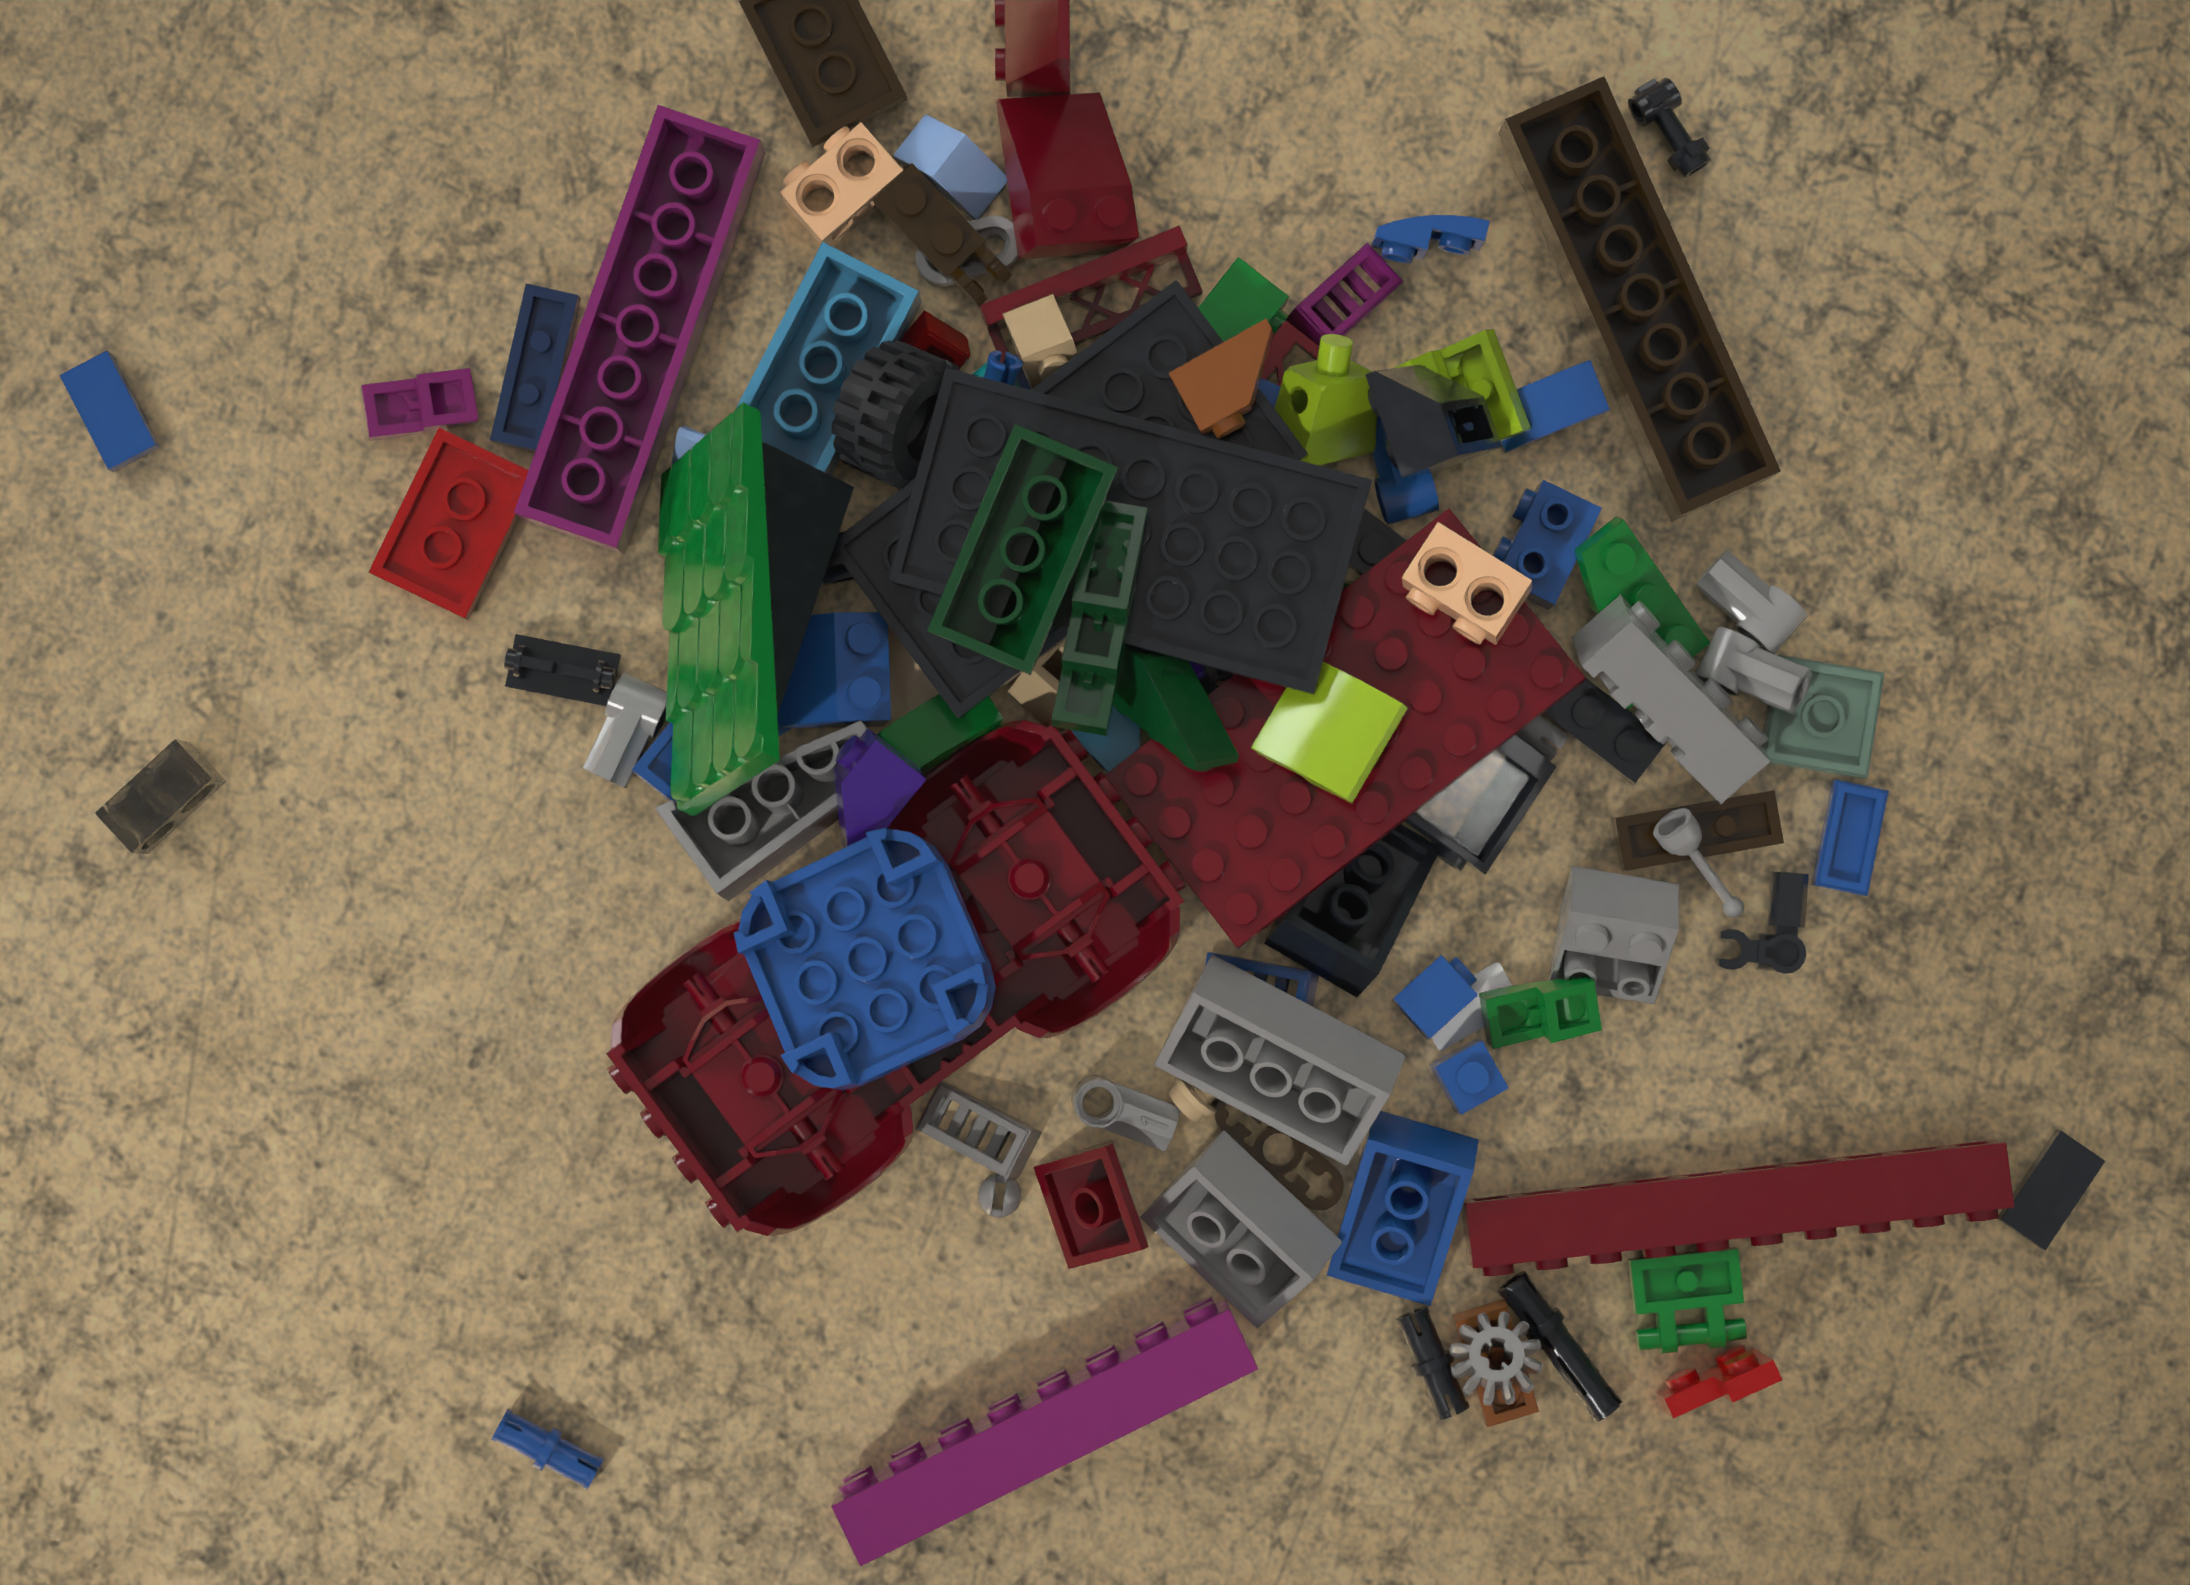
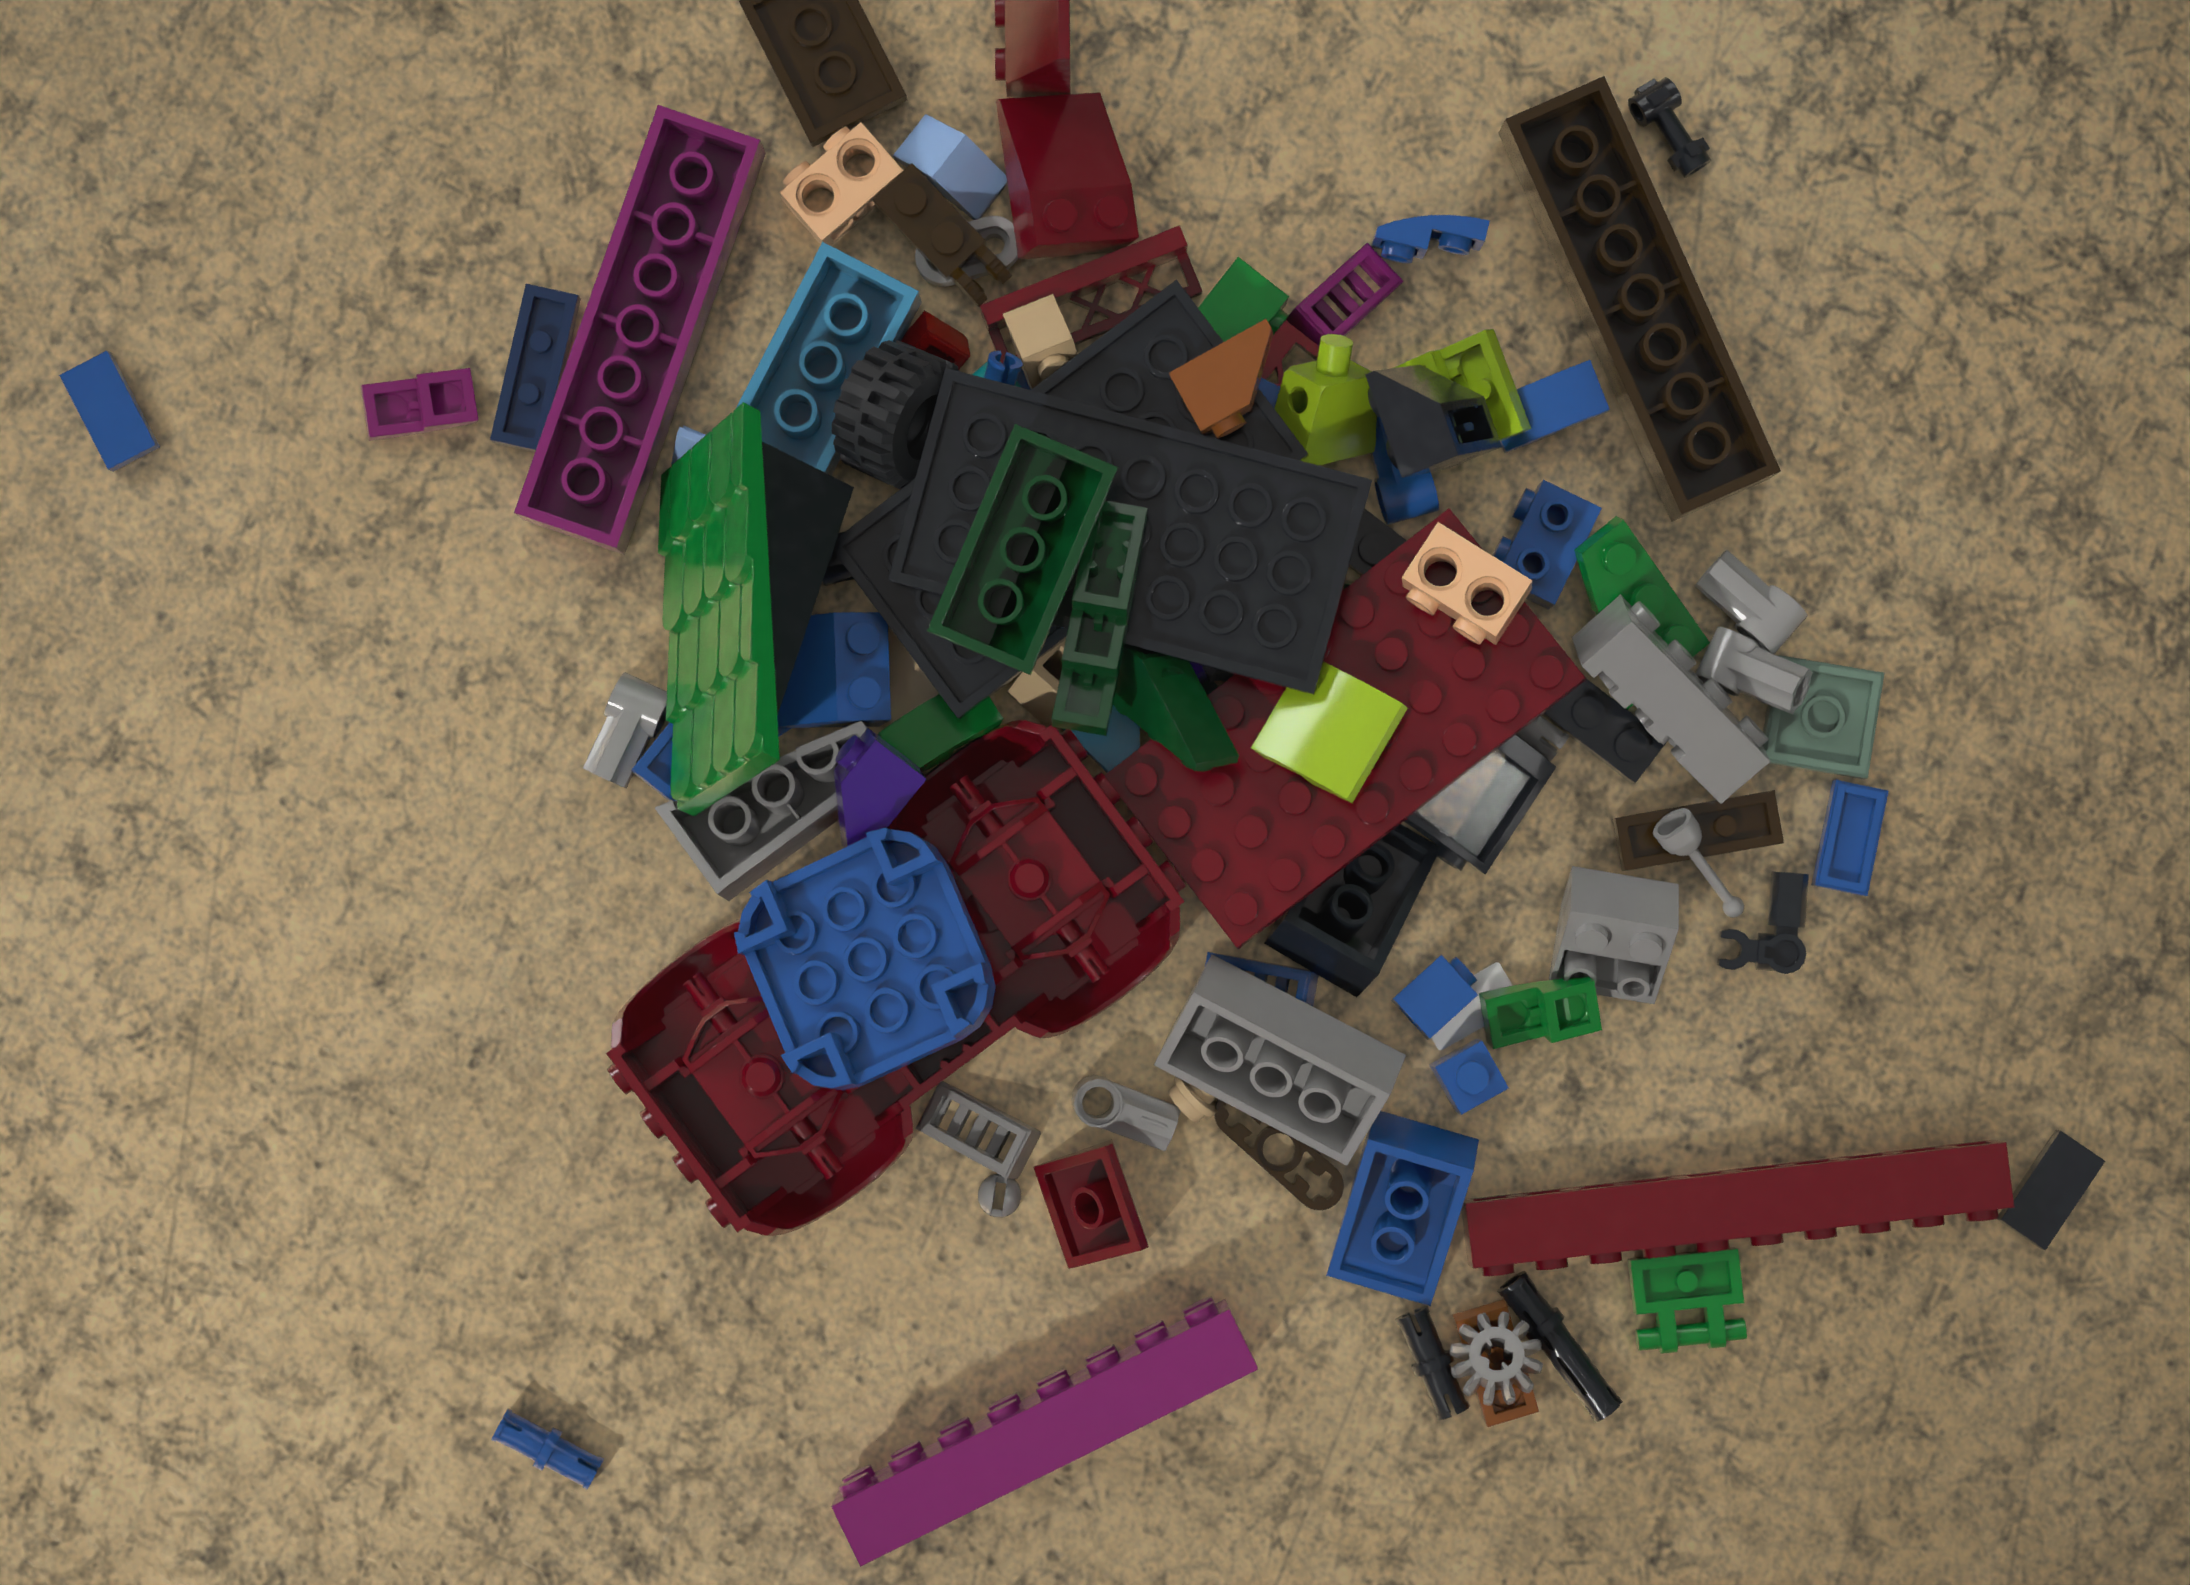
(160, 797): clear smoke brick -> none
(451, 524): red plate -> none
(561, 670): black hinge -> none
(1241, 1230): light grey slope -> none
(1734, 1377): red plate -> none

